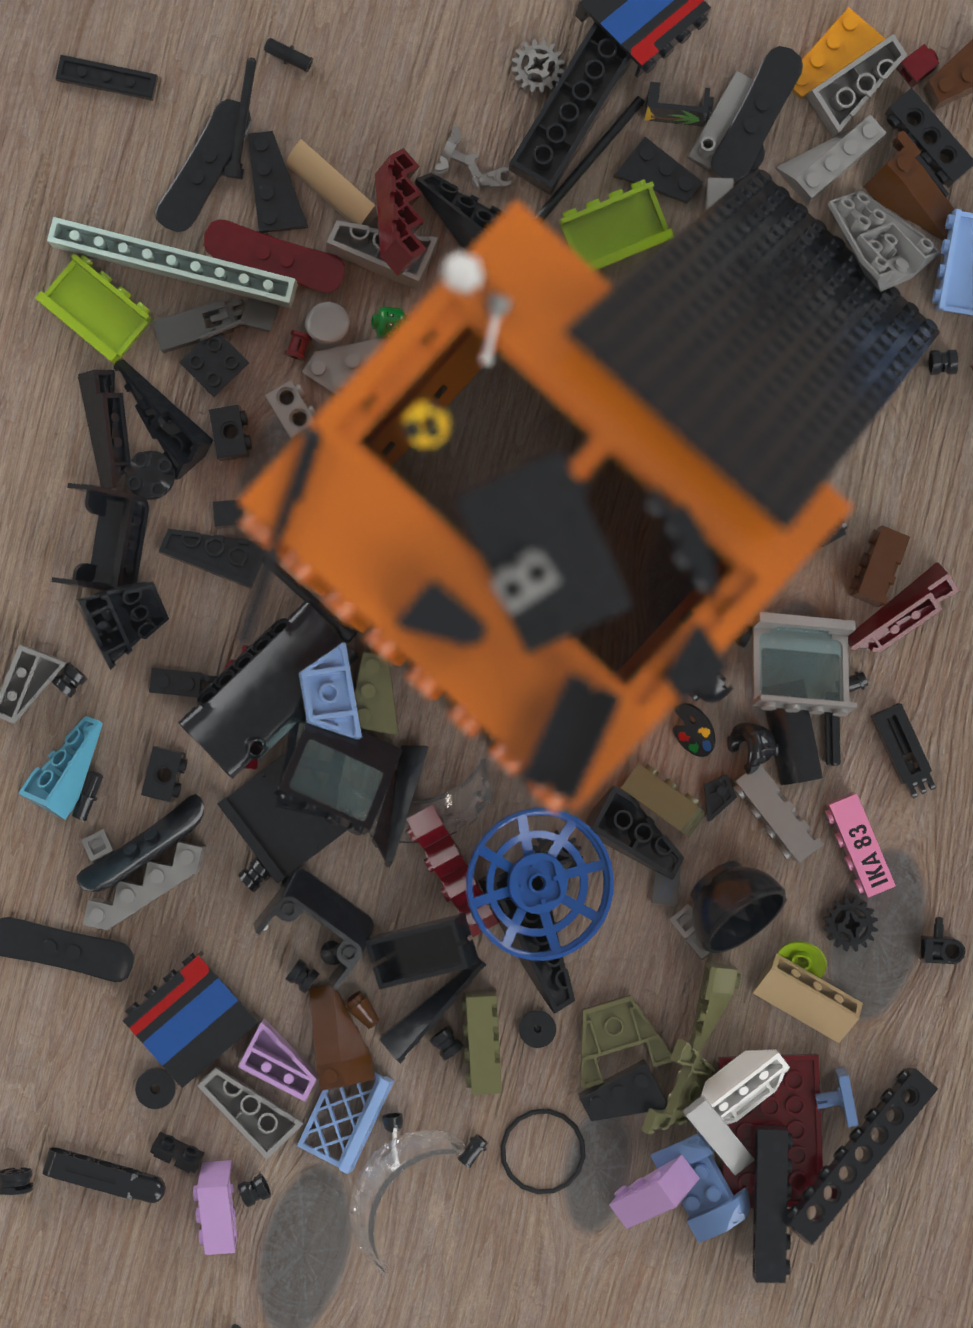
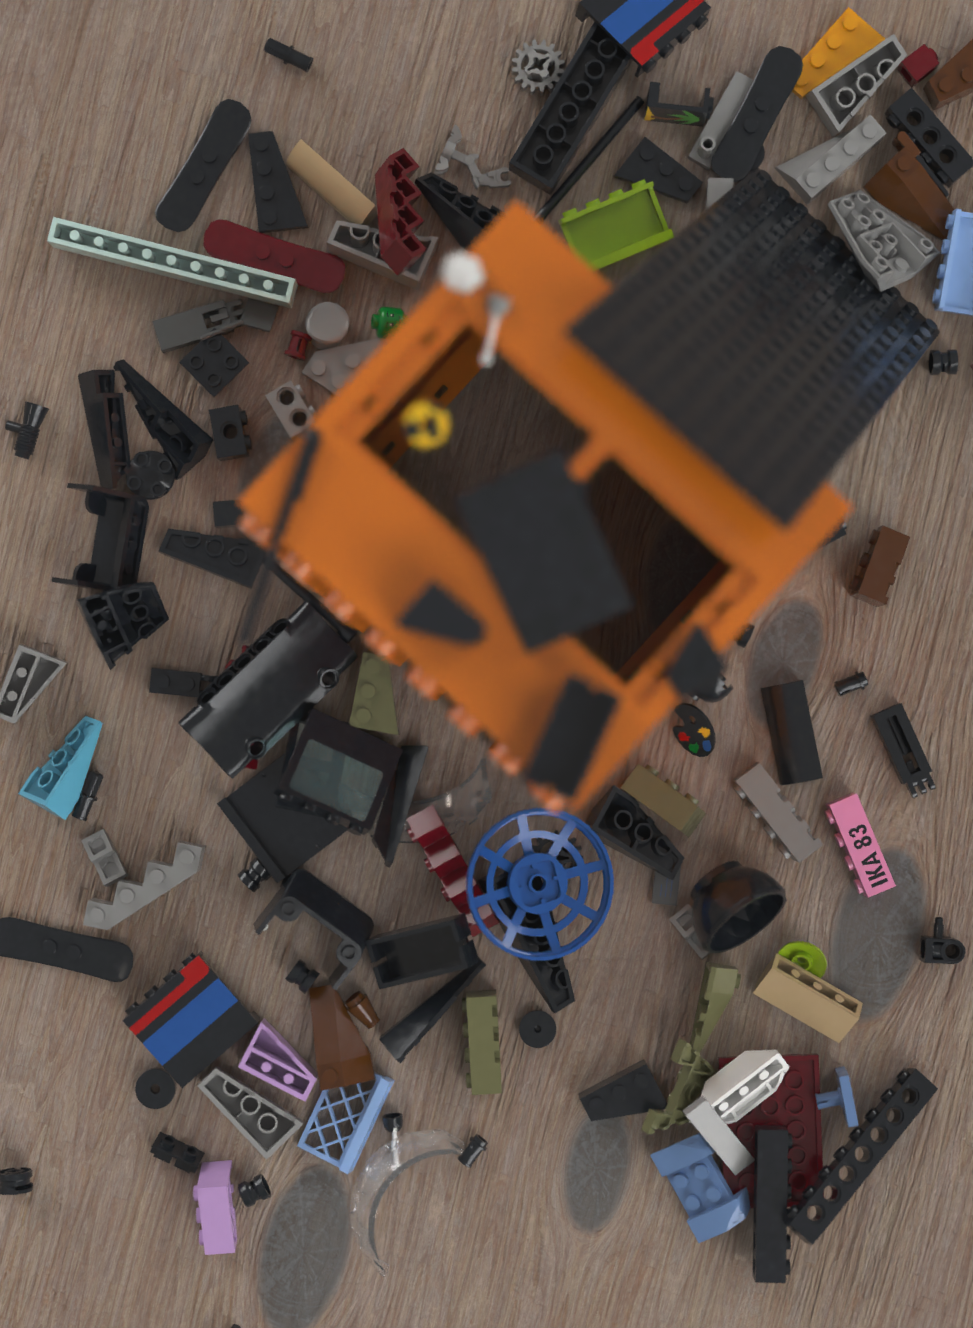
(28, 431): none -> black piece
(69, 680): black wheel -> none
(96, 308): lime panel -> none
(103, 1176): black piece -> none
(106, 77): black tile -> none
(143, 847): black piece -> none
(153, 784): black brick -> none
(234, 167): black piece -> none
(328, 952): black plate -> none
(330, 694): light blue wing -> none
(445, 1041): black wheel -> none
(503, 1151): black piece -> none
(530, 586): light grey brick -> none
(614, 1028): olive wing -> none
(654, 1193): lavender wedge -> none
(694, 549): black slope -> none
(718, 796): black piece -> none
(759, 741): black helmet -> none
(801, 663): panel -> none
(832, 739): black axle -> none
(848, 913): black gear -> none
(905, 611): dark red wedge -> none

